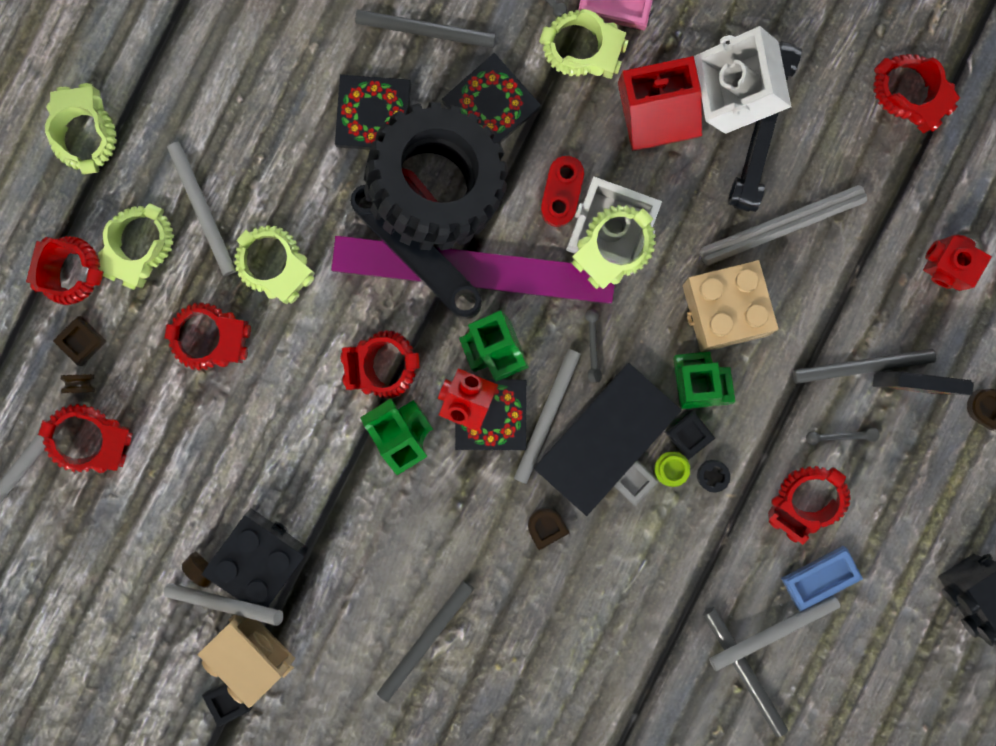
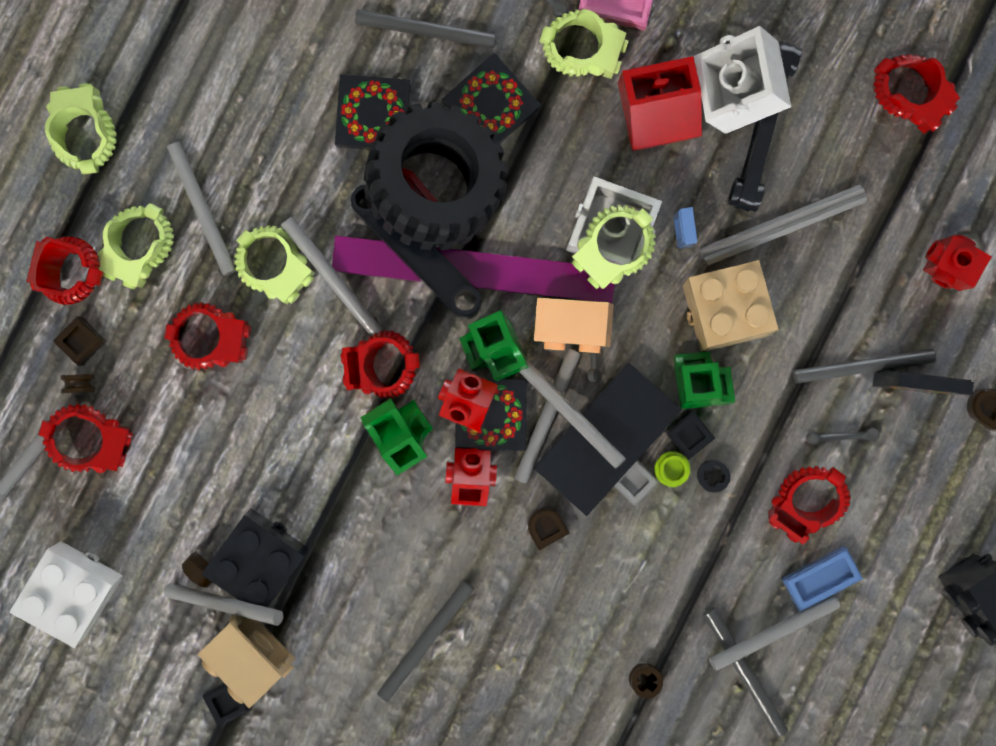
(66, 593): none -> white brick
(331, 276): none -> light grey bar
(471, 476): none -> red brick
(562, 190): red plate -> none
(573, 322): none -> light nougat brick
(587, 430): none -> light grey bar
(644, 691): none -> dark brown bush
(685, 228): none -> medium blue tile

